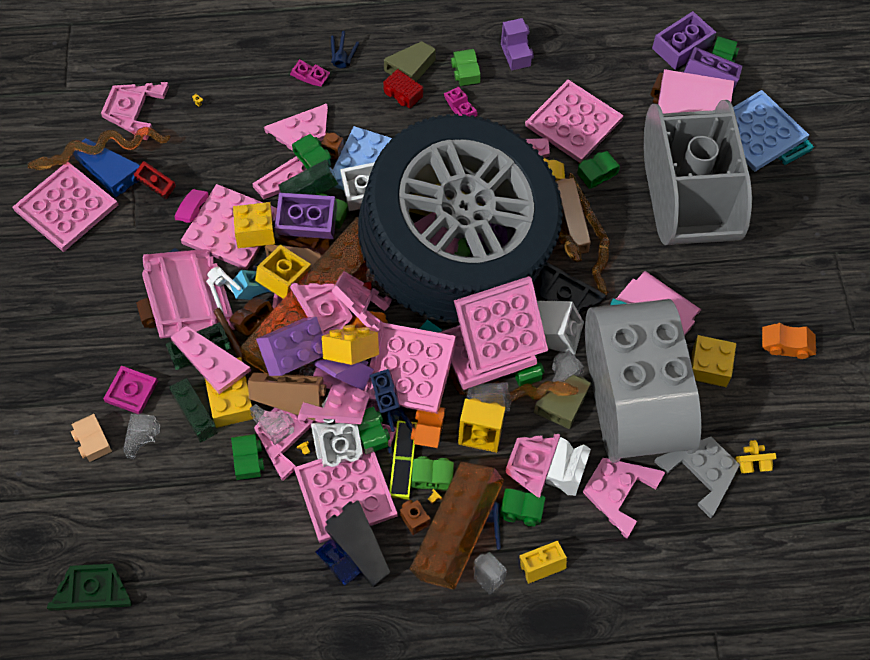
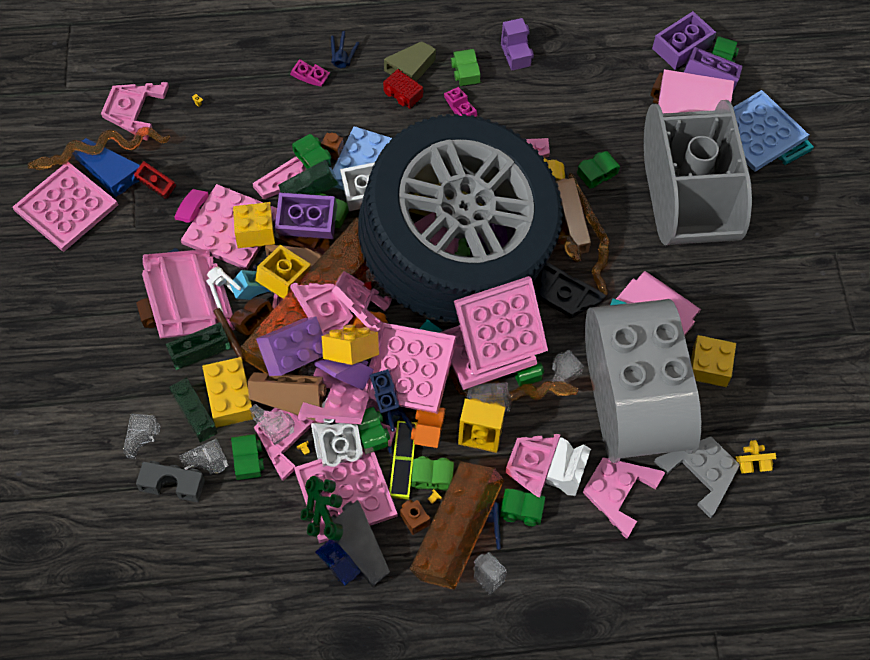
(90, 588): dark green wing -> none
(91, 438): light nougat brick -> none
(130, 390): dark pink plate -> none
(155, 475): none -> dark grey arch
(207, 456): none -> clear arch
(210, 360): bright pink wing -> none
(300, 125): bright pink wing -> none
(314, 488): none -> dark green plant
(543, 561): yellow hinge -> none
(561, 325): white slope -> none
(563, 408): olive slope -> none
(574, 121): bright pink plate -> none
(789, 341): orange brick -> none

